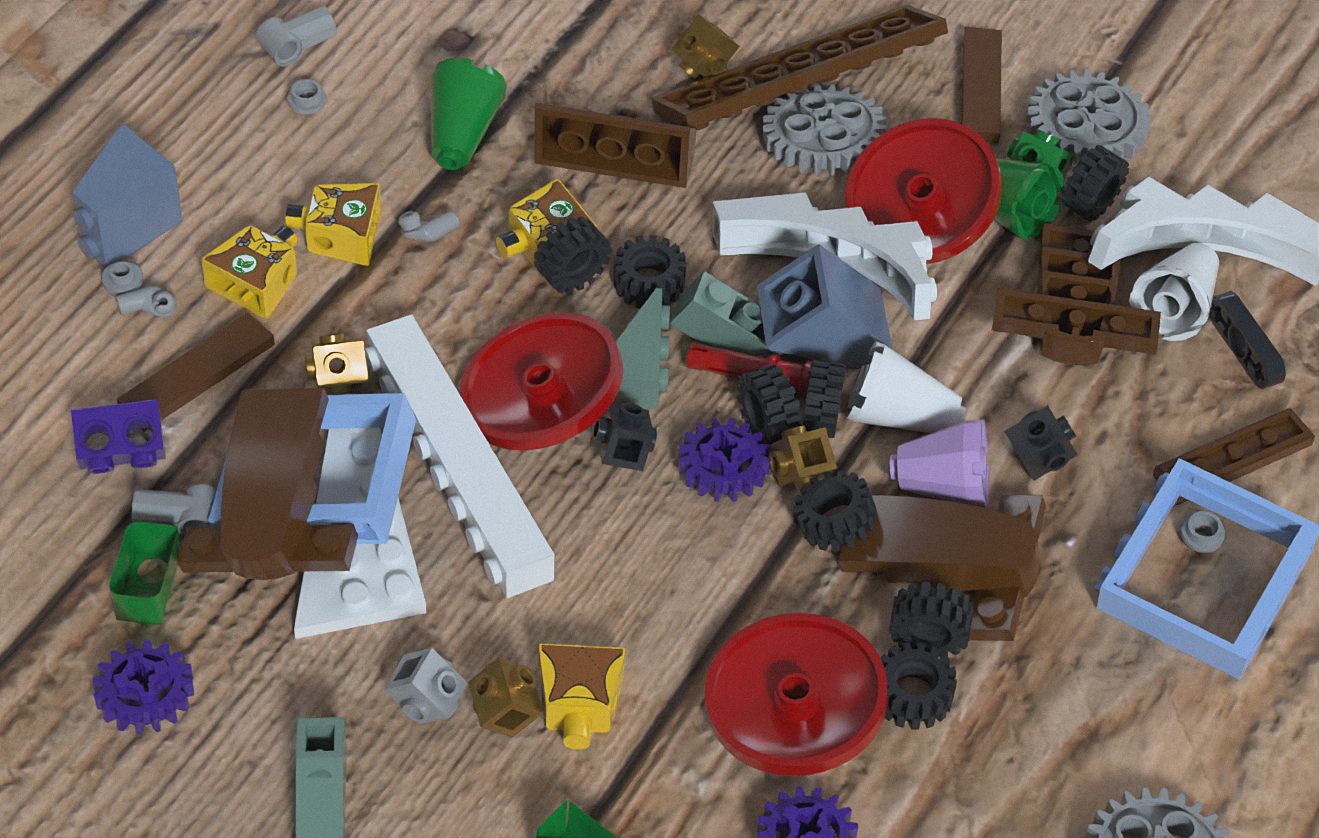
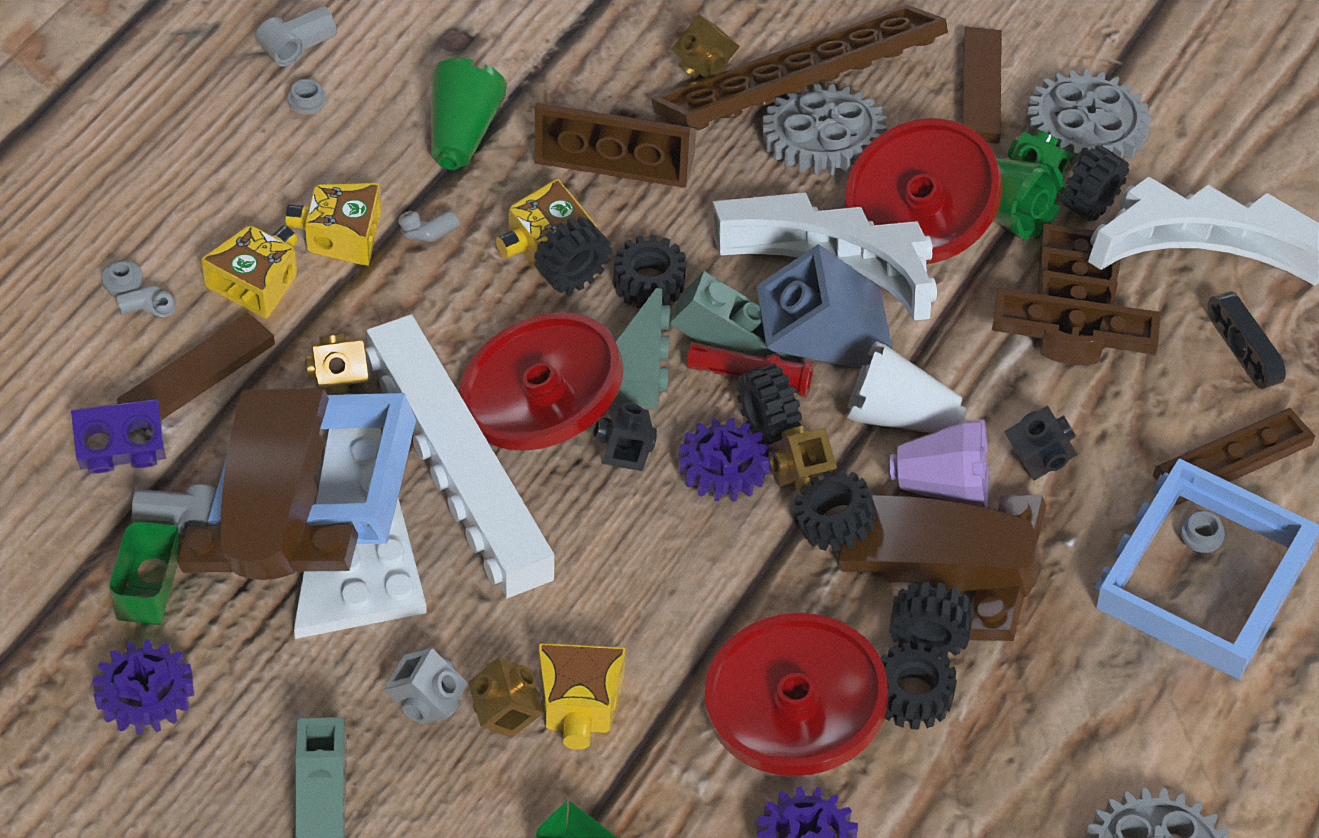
(125, 199): sand blue slope -> none
(824, 396): black tyre -> none
(1180, 290): white cone -> none

